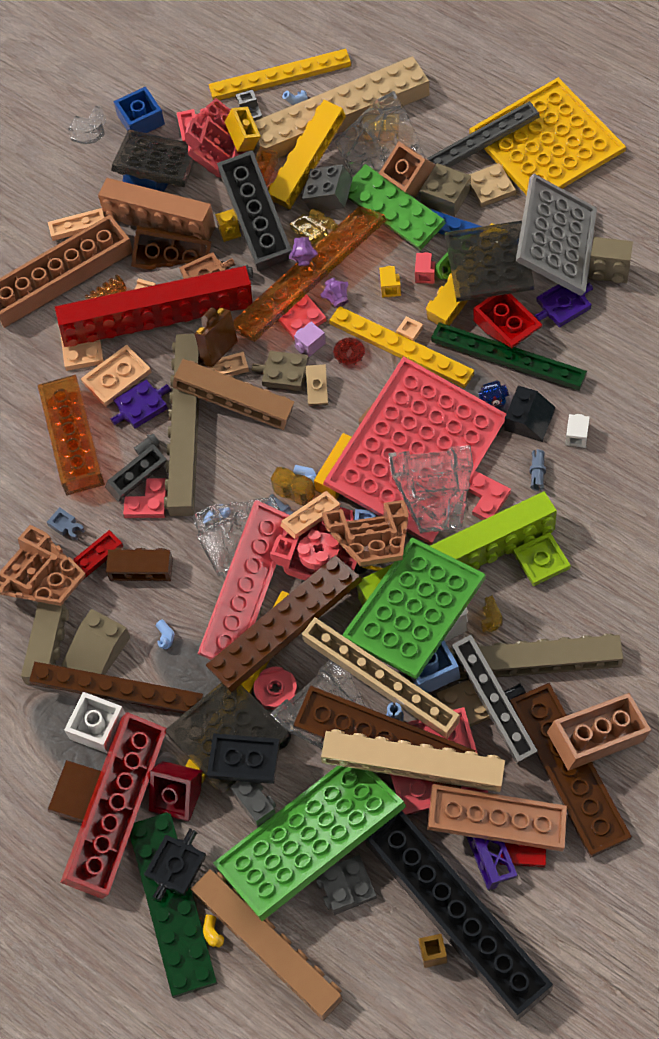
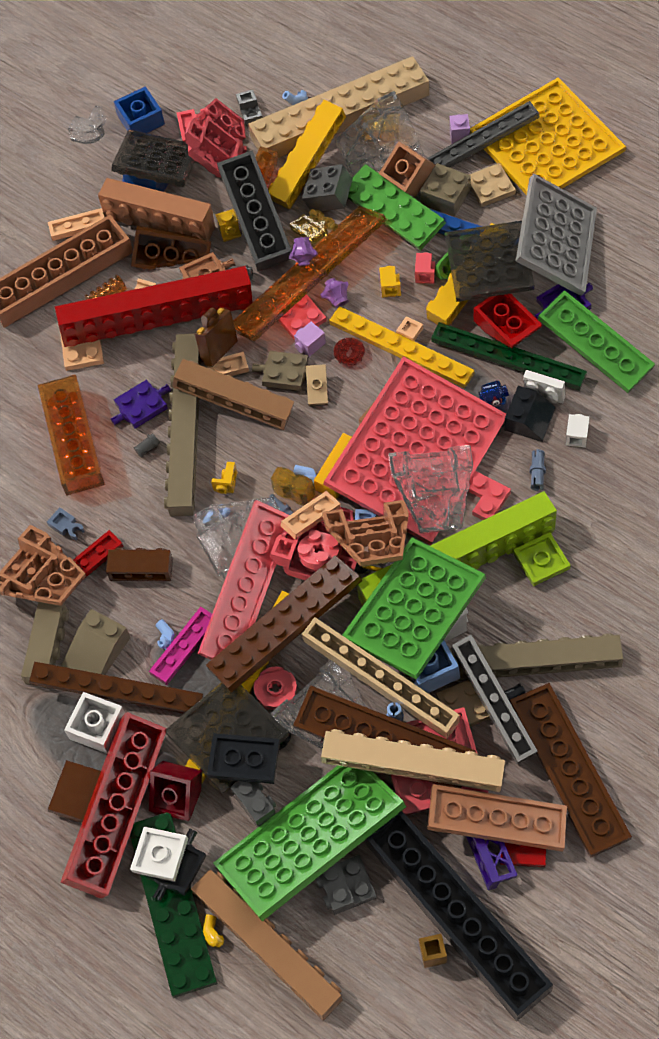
(116, 375): light nougat plate -> none
(135, 473): dark grey brick -> none
(149, 505): coral plate -> none
(159, 854): none -> white plate
(181, 647): none -> dark pink plate
(227, 481): none -> yellow bracket
(242, 129): yellow brick -> none
(280, 74): yellow plate -> none
(459, 127): none -> lavender brick
(493, 615): clear yellow bracket -> none
(548, 387): none -> white plate
(596, 341): none -> bright green plate
(598, 731): nougat brick -> none
(610, 260): dark tan brick -> none

